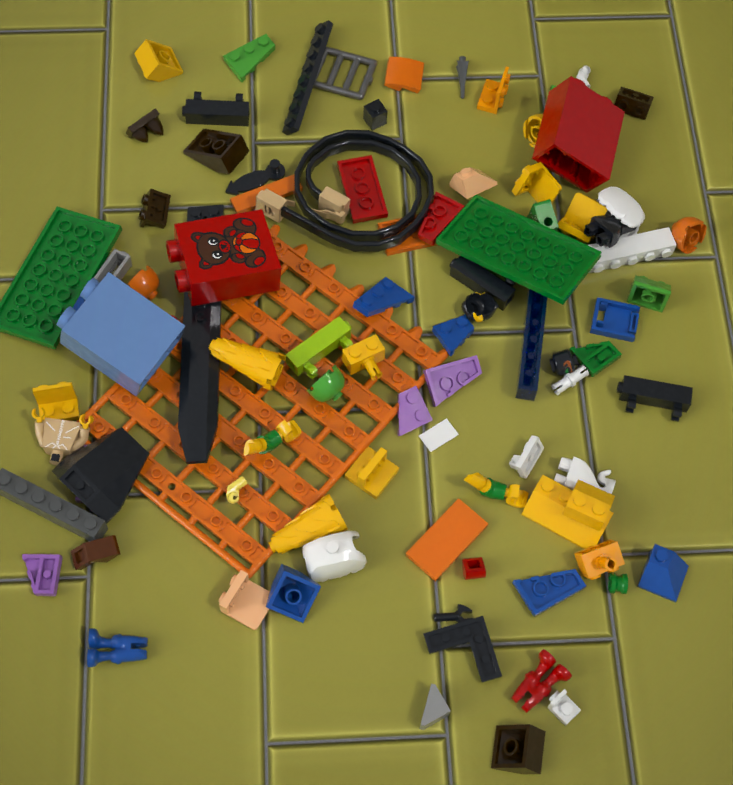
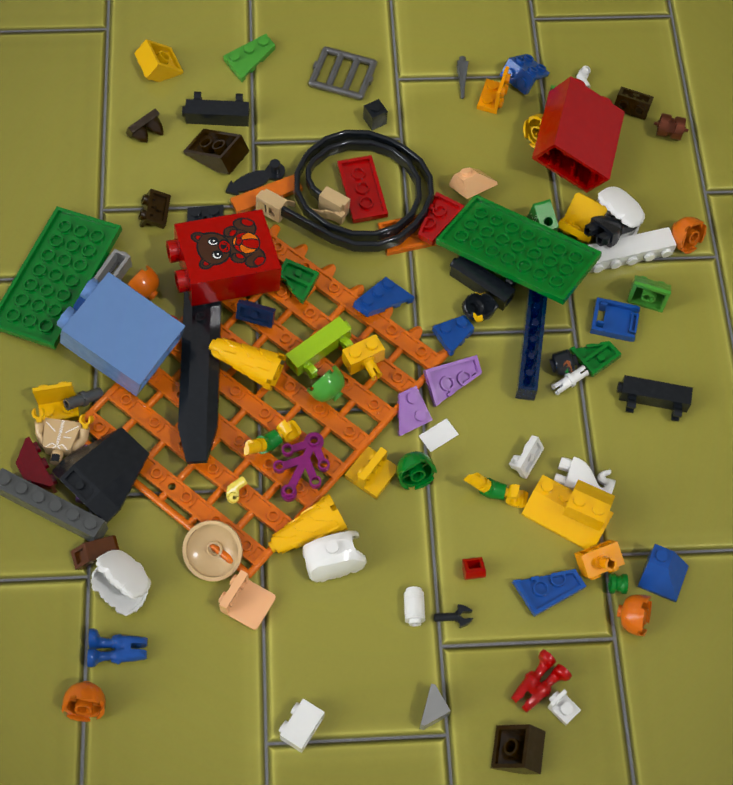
(34, 468): none -> dark red slope
(43, 572): medium lavender wing -> none
(83, 398): none -> dark grey pin
(84, 701): none -> orange cylinder
(120, 581): none -> white animal
(204, 561): none -> tan dish
(255, 313): none -> dark blue hinge
(292, 593): blue slope -> none
(298, 279): none -> green wing
(301, 725): none -> white brick
(302, 462): none -> magenta plant
(307, 78): black plate -> none
(404, 74): orange slope -> none
(414, 606): none -> white head
(415, 470): none -> green cylinder
(446, 539): orange tile -> none
(473, 632): black plate -> none
(524, 72): none -> blue bracket
(538, 183): yellow bracket -> none
(635, 613): none -> orange cylinder
(671, 126): none -> copper wheel

